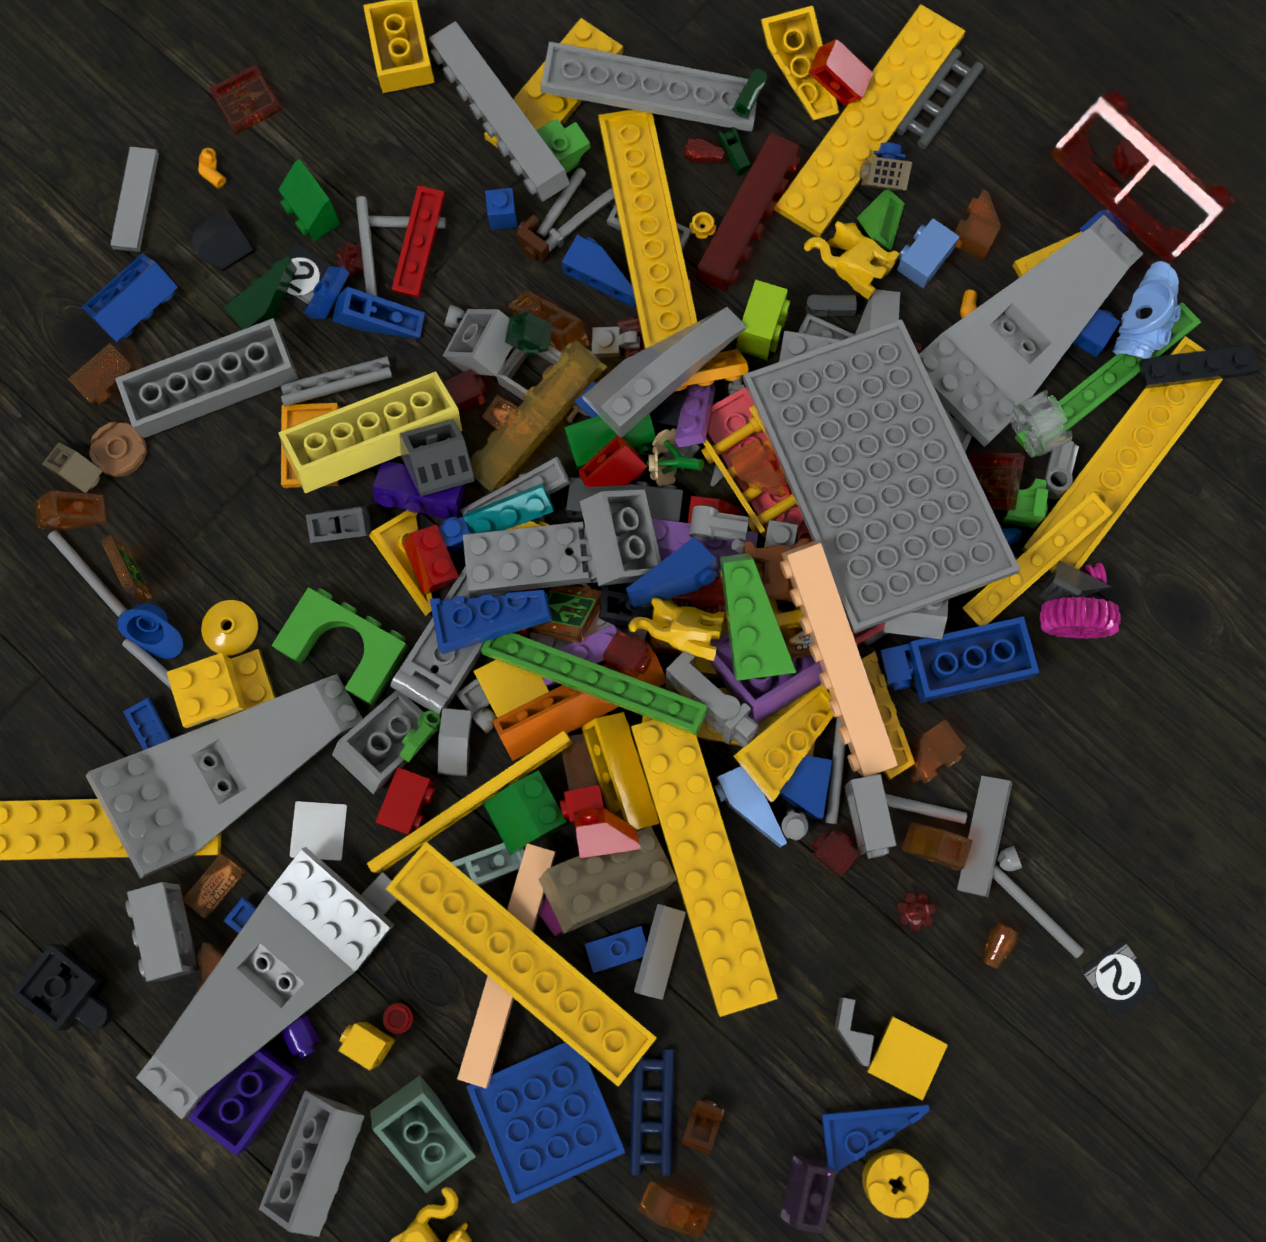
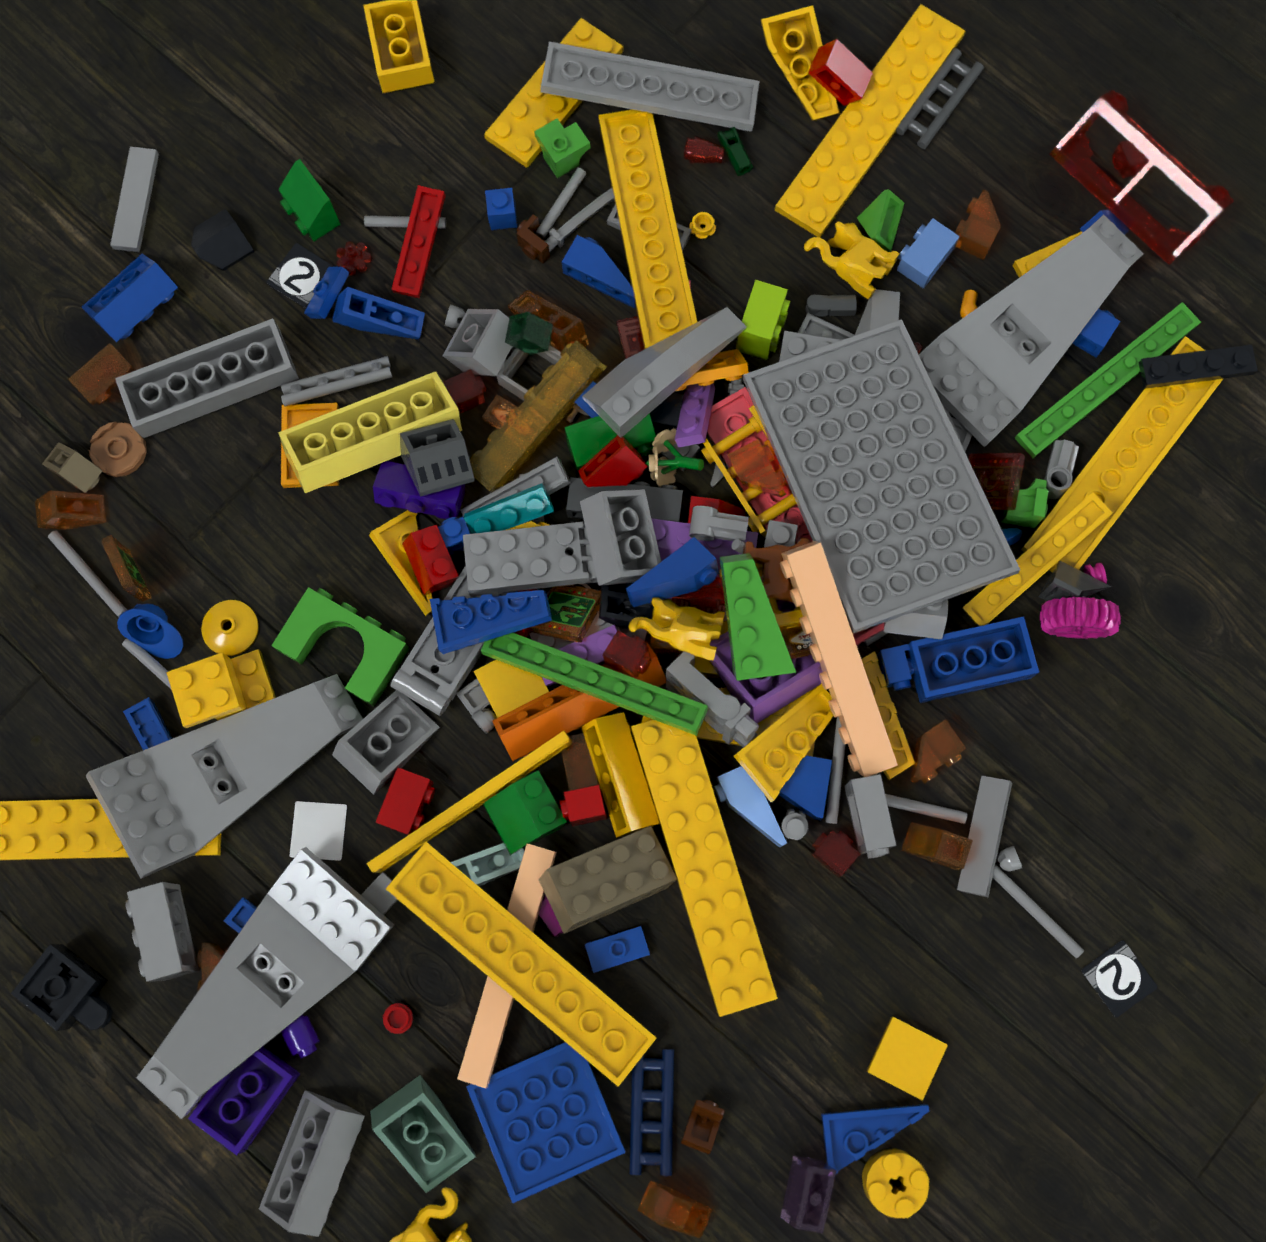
(208, 167): light orange arm -> none
(213, 886): clear orange tile -> none
(245, 99): clear red tile -> none
(263, 296): dark green slope -> none
(339, 523): dark grey brick -> none
(365, 1044): yellow brick -> none
(366, 245): light grey piece -> none
(428, 724): bright green plate -> none
(454, 742): light grey slope -> none
(499, 112): light grey brick -> none
(603, 833): slope -> none
(610, 341): light grey plate -> none
(659, 952): light grey tile -> none
(748, 212): clear red brick -> none
(750, 93): dark green bar -> none
(858, 1043): light grey slope -> none
(885, 173): dark tan slope -> none
(890, 151): blue plate -> none
(910, 914): clear red plant -> none
(999, 945): clear orange cone -> none
(1041, 423): clear brick -> none
(1158, 292): light blue piece -> none

